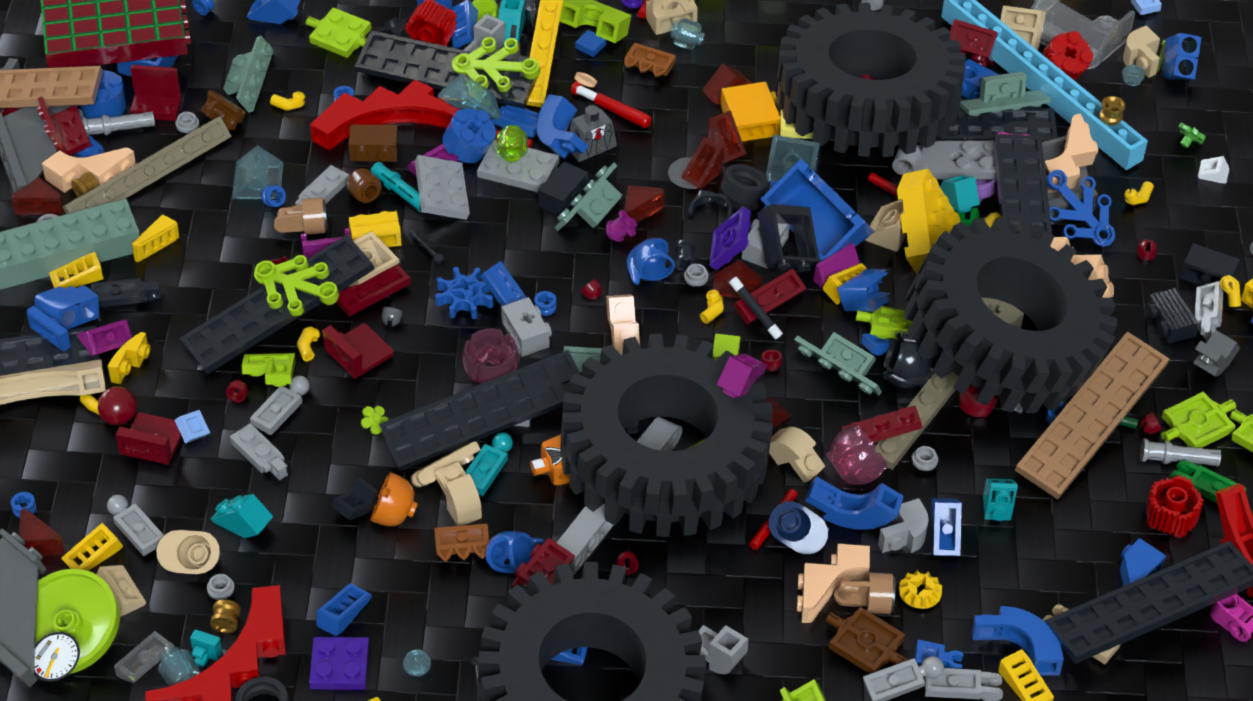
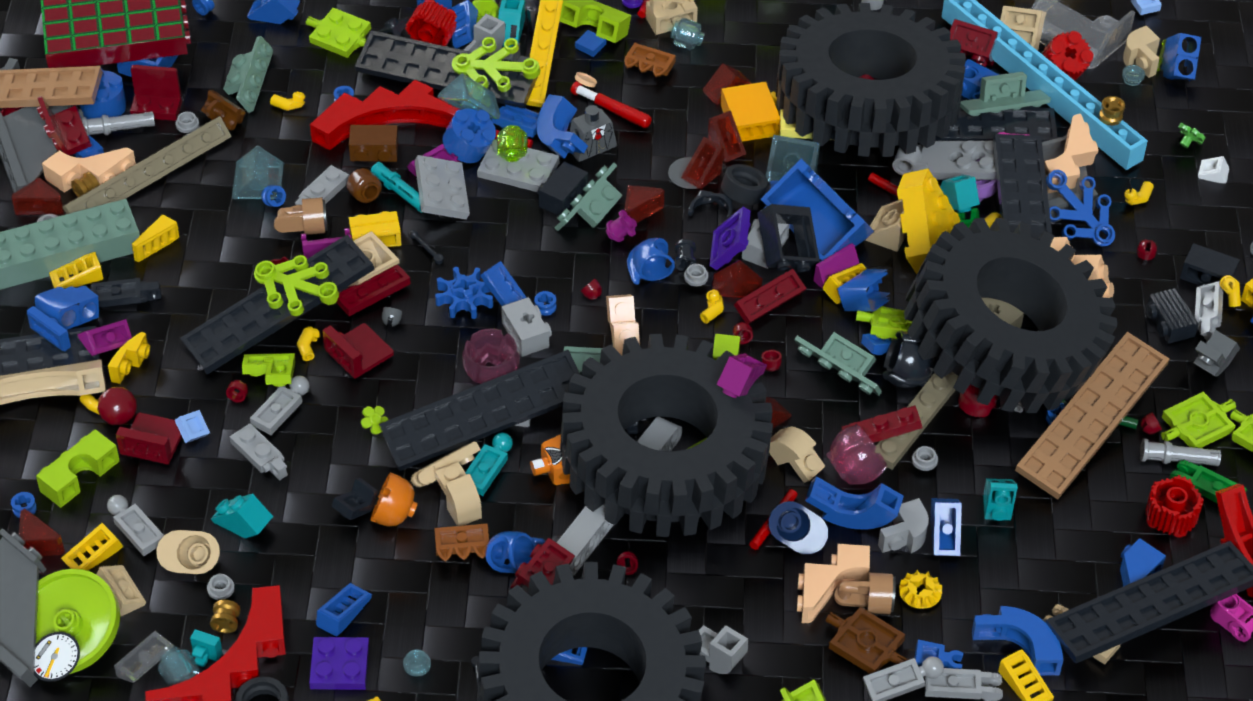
(91, 453): none -> lime arch
(746, 333): none -> dark red hinge
(755, 308): black bar -> none

